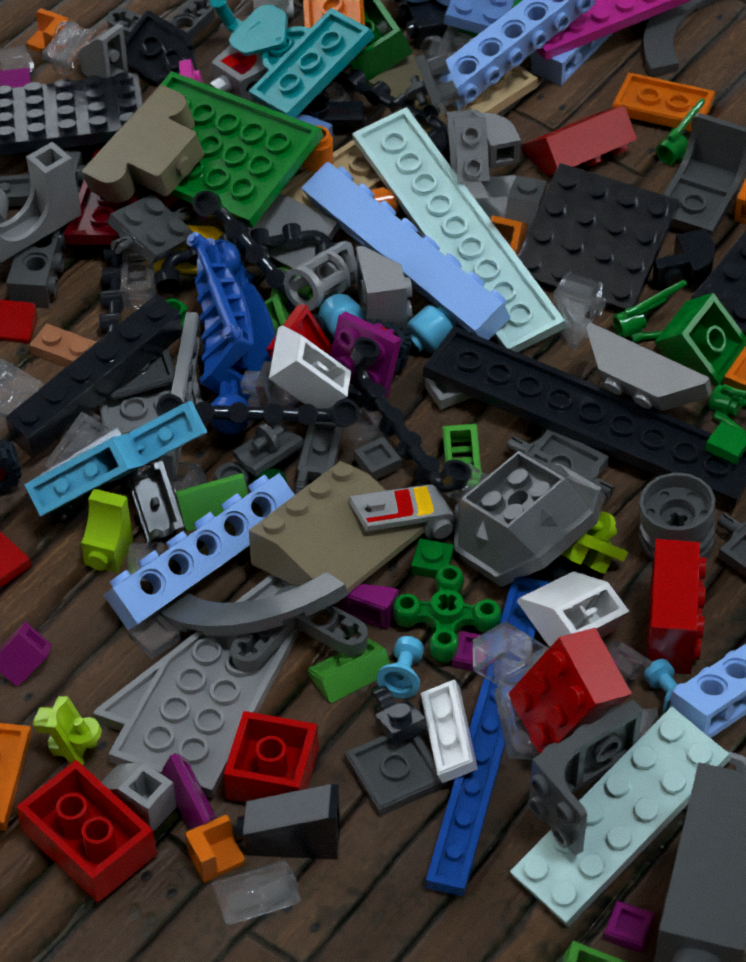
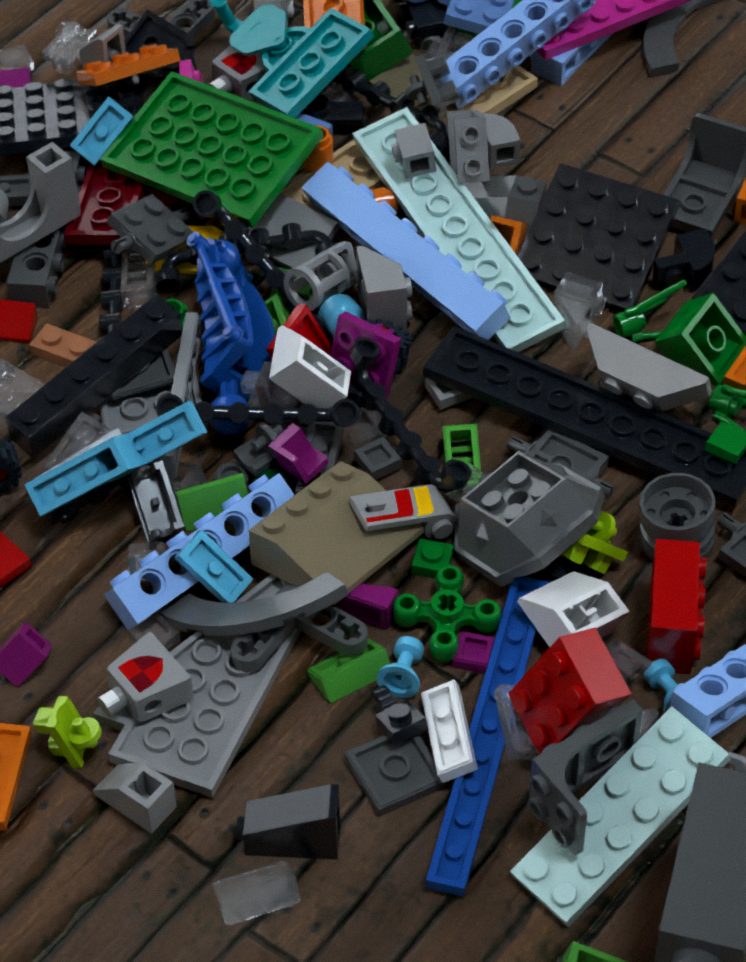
(47, 23): orange panel -> none
(87, 830): red brick -> none
(101, 131): none -> medium azure plate
(107, 531): lime arch -> none
(127, 64): none -> orange plate
(146, 681): none -> light grey torso
(149, 150): dark tan brick -> none
(188, 792): magenta slope -> none
(213, 567): none -> medium azure plate
(214, 848): orange panel -> none
(270, 757): red brick -> none
(297, 455): none -> magenta panel
(414, 150): none -> light grey brick
(429, 328): medium azure head -> none
(505, 654): clear slope -> none
(582, 141): red slope -> none
(629, 926): magenta tile -> none
(661, 100): orange tile -> none
(675, 144): green plant -> none

